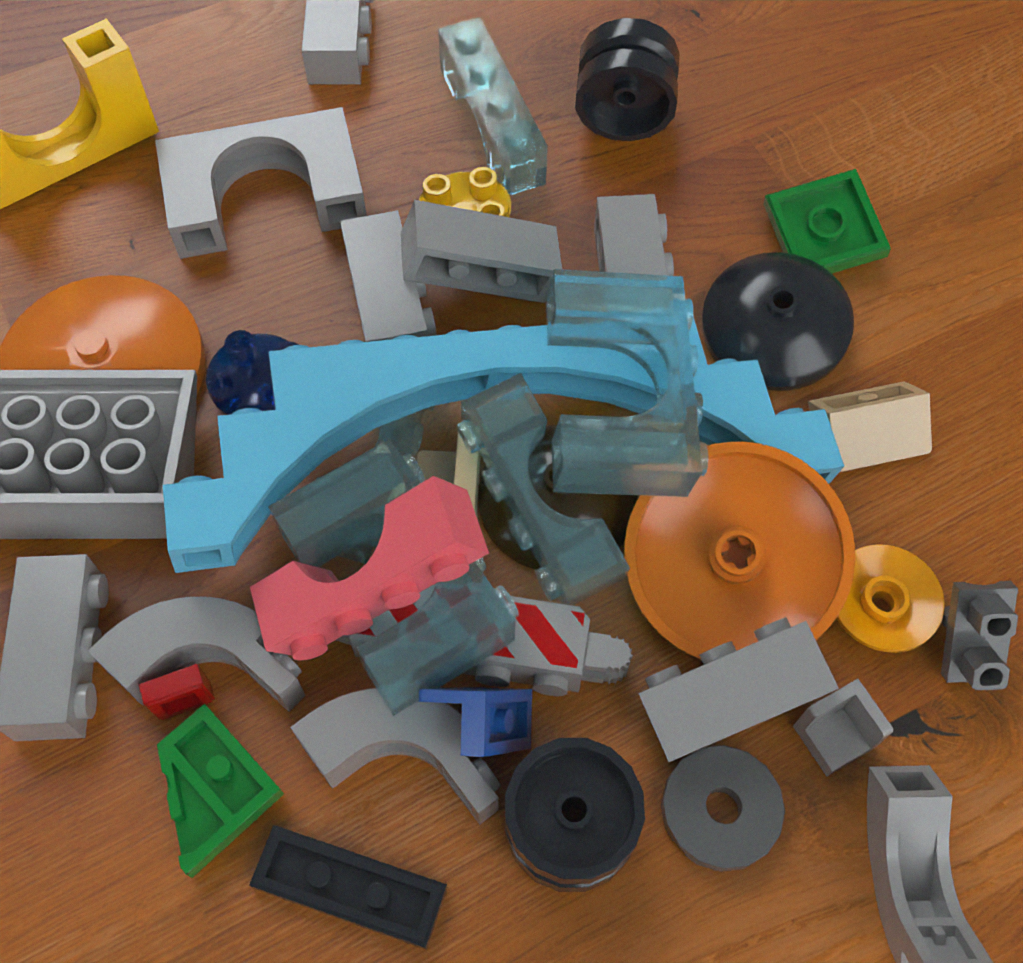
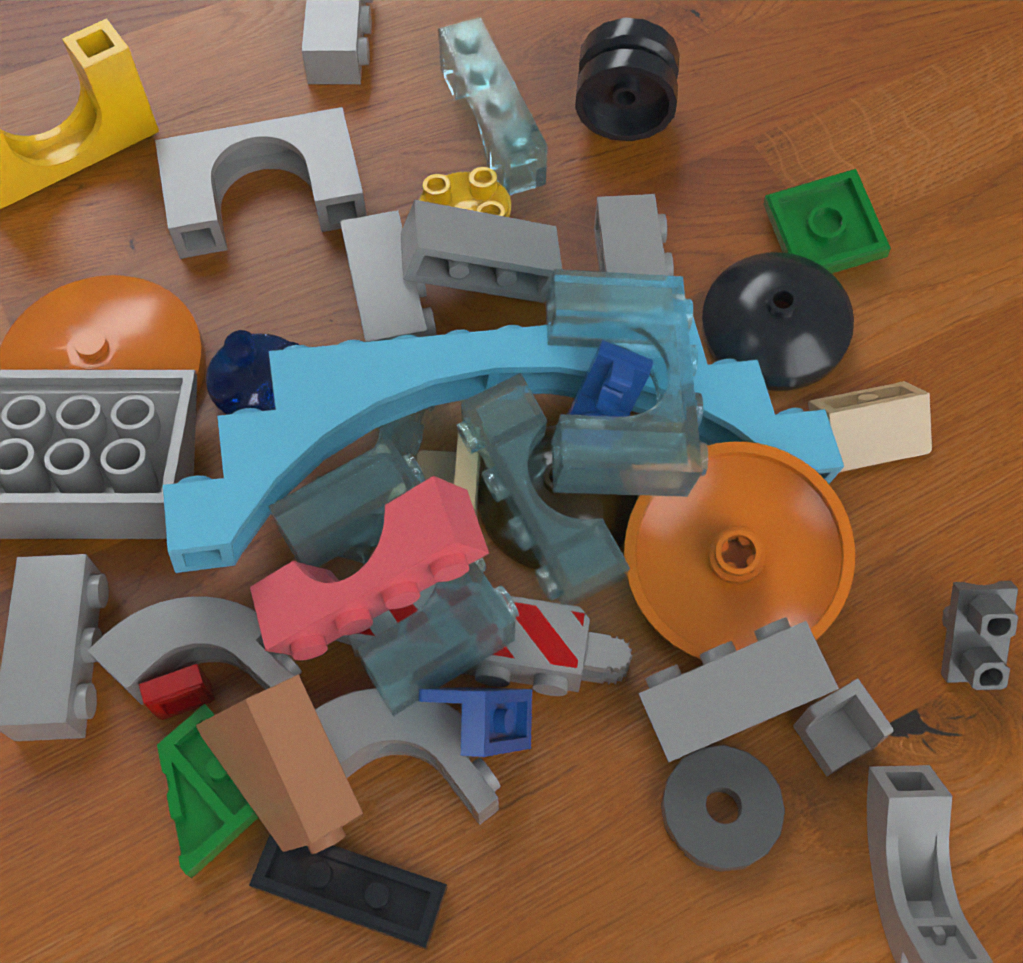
(284, 766): none -> nougat slope
(580, 776): black wheel -> none
(611, 382): none -> blue plate
(908, 589): light orange dish -> none

